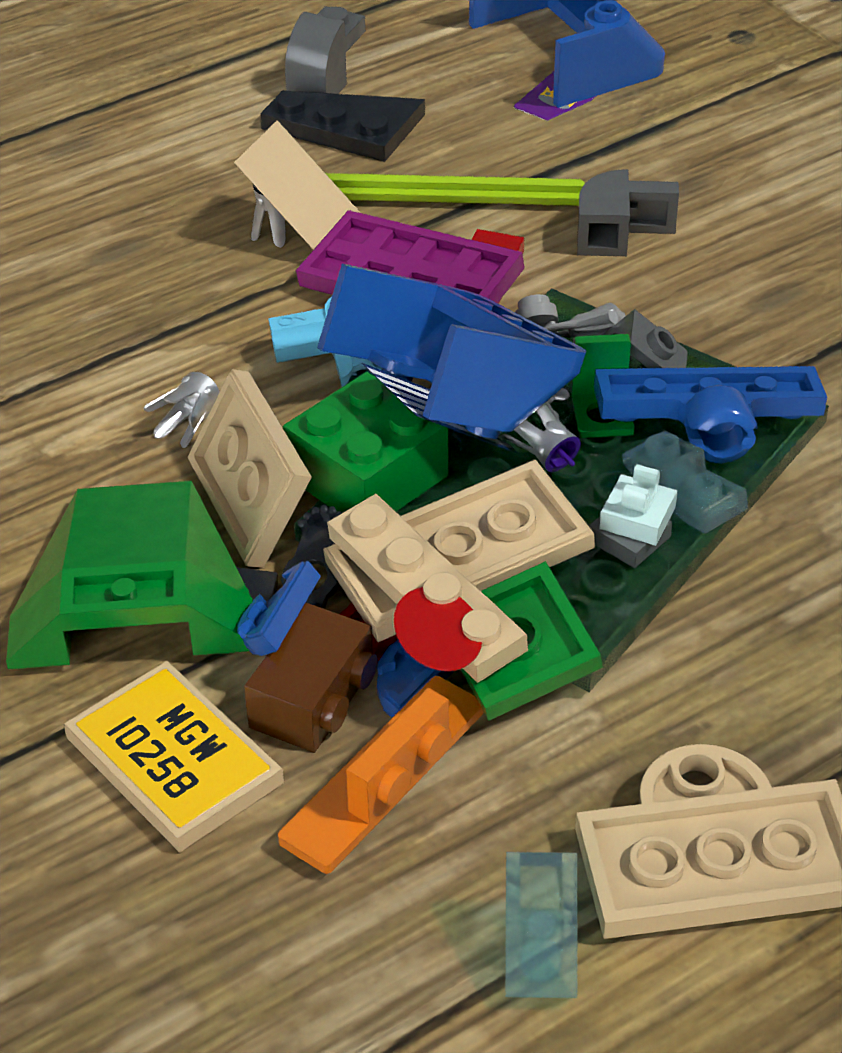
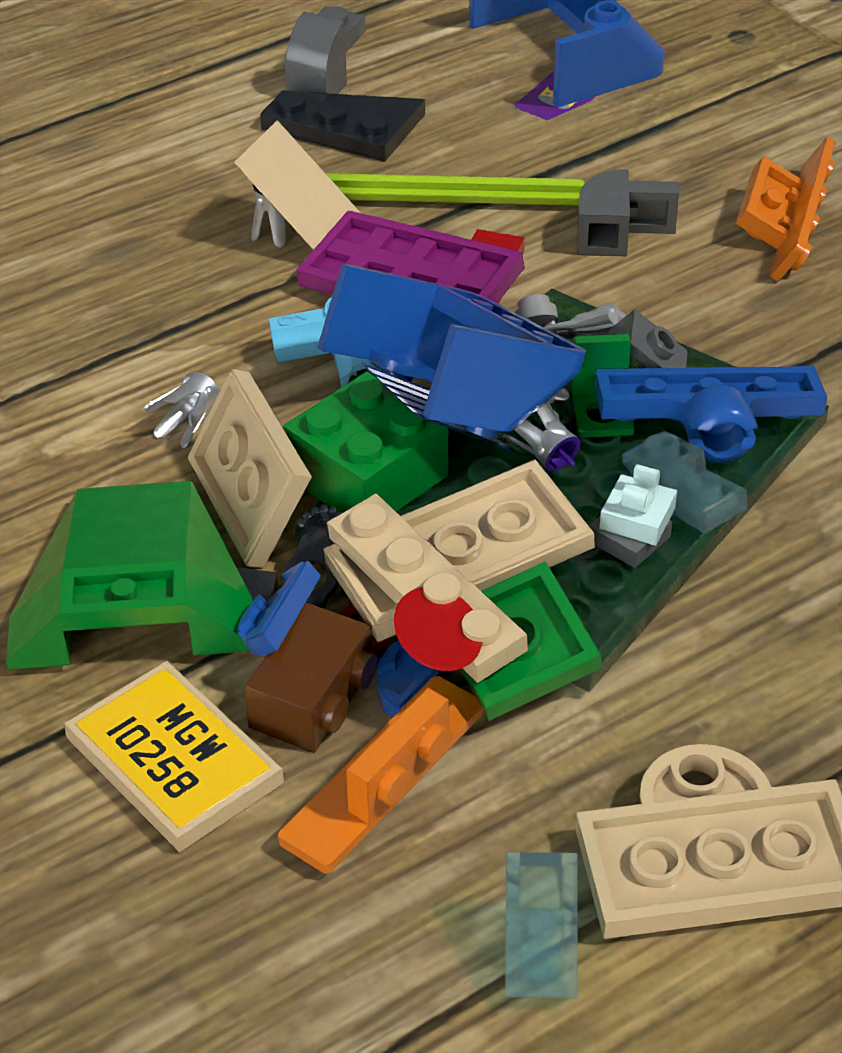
(784, 206): none -> orange bracket

